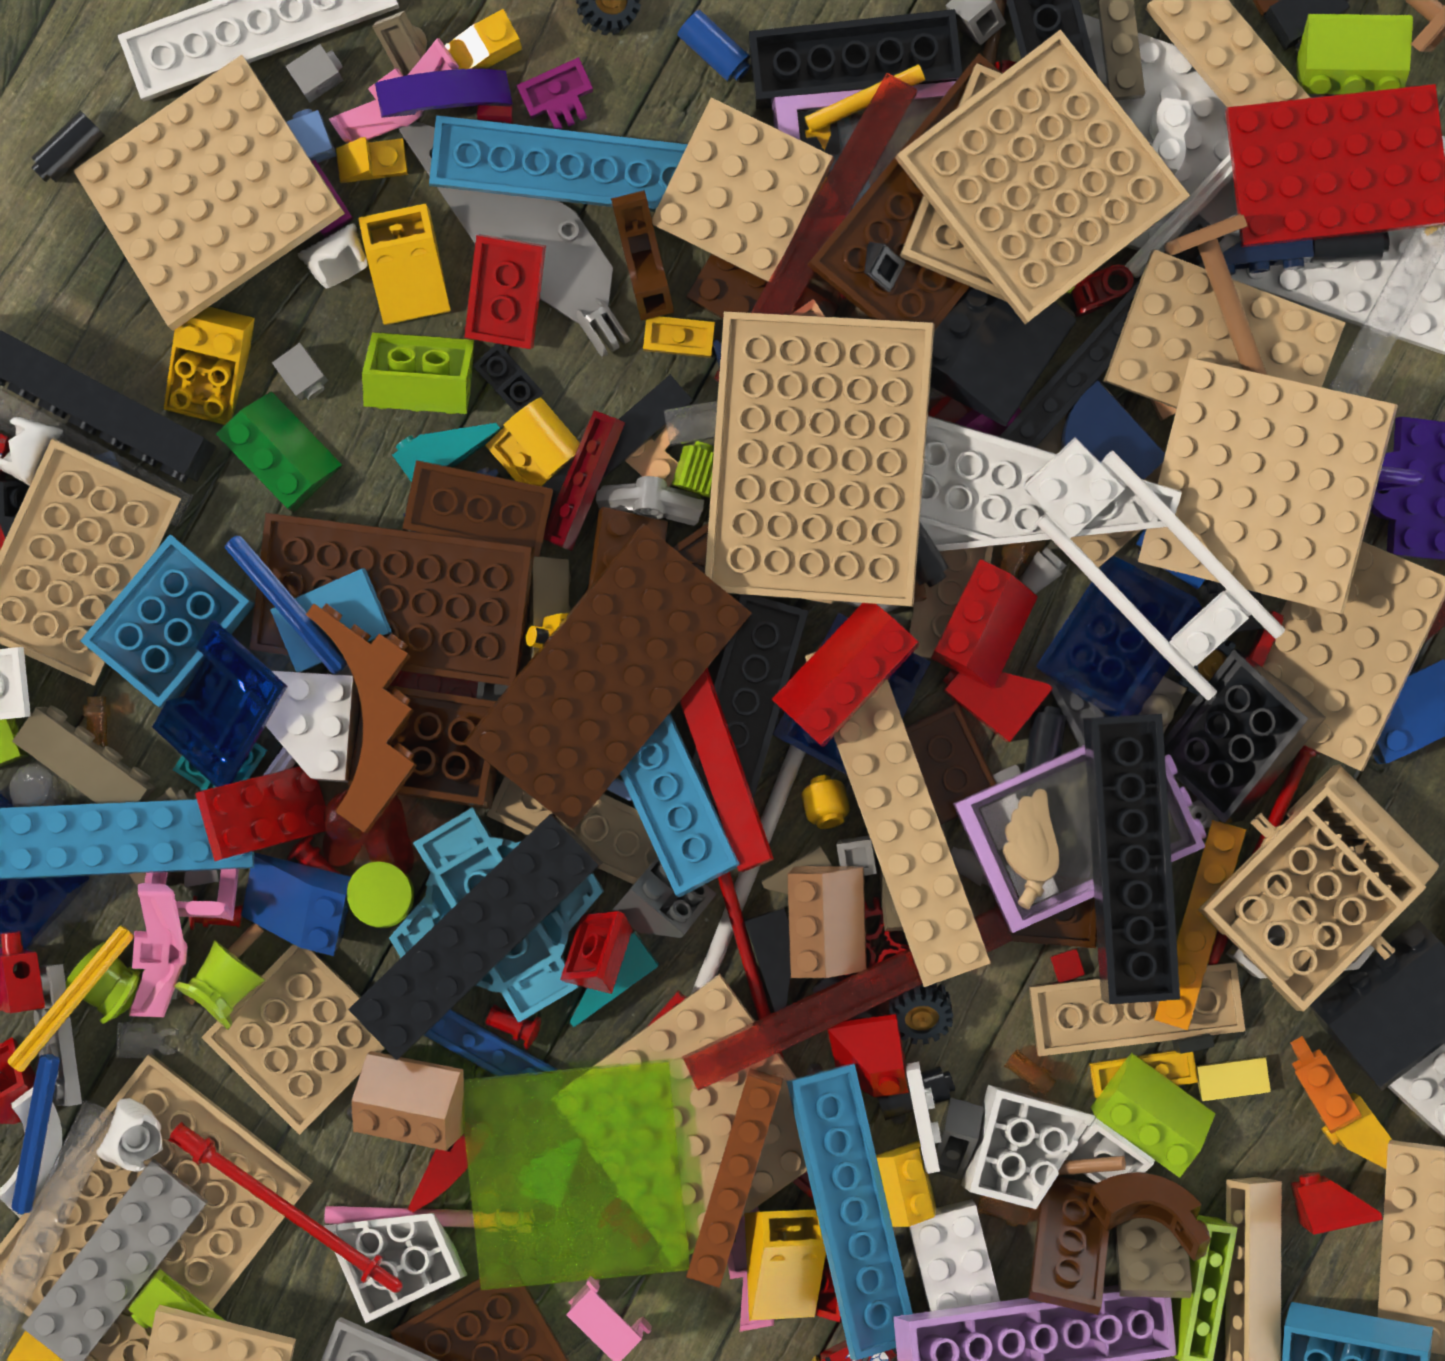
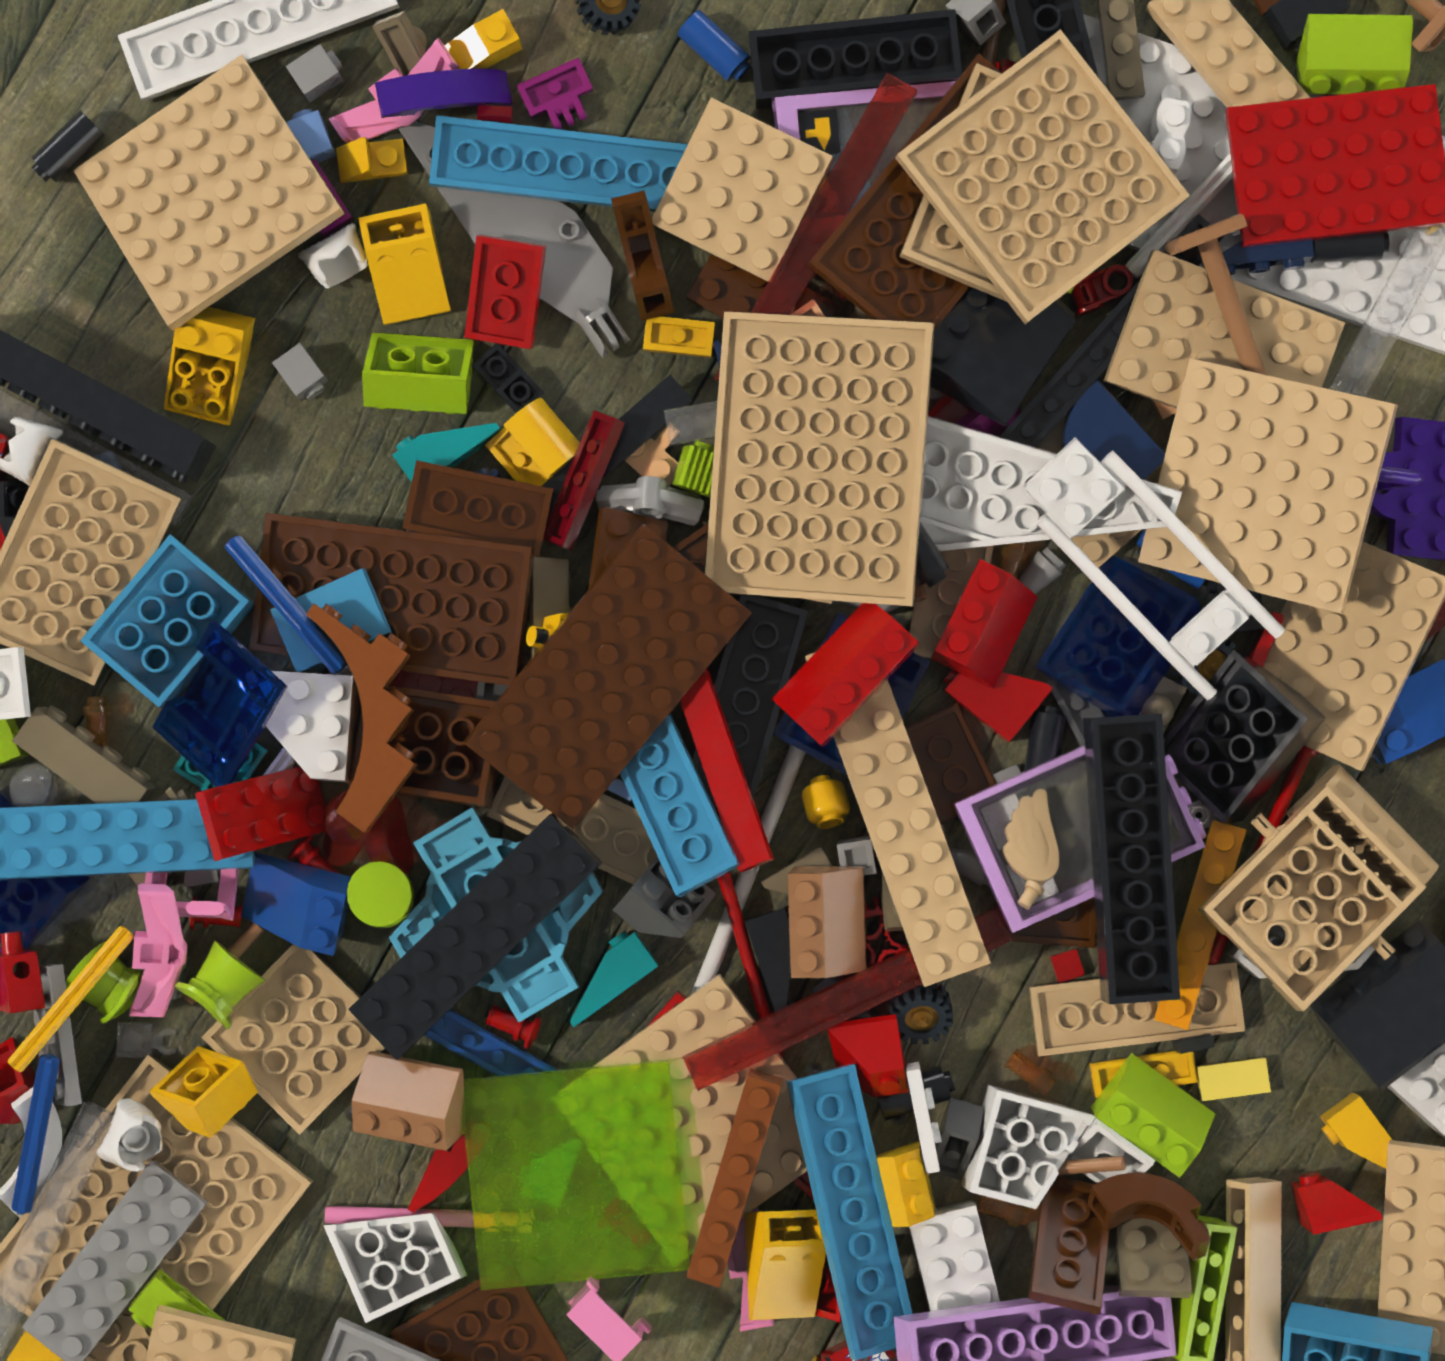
(205, 1090): none -> yellow slope
(205, 1152): red bar -> none
(279, 450): green slope -> none
(597, 951): red slope -> none
(857, 101): yellow piece -> none
(882, 265): black slope -> none
(1323, 1087): orange hinge -> none

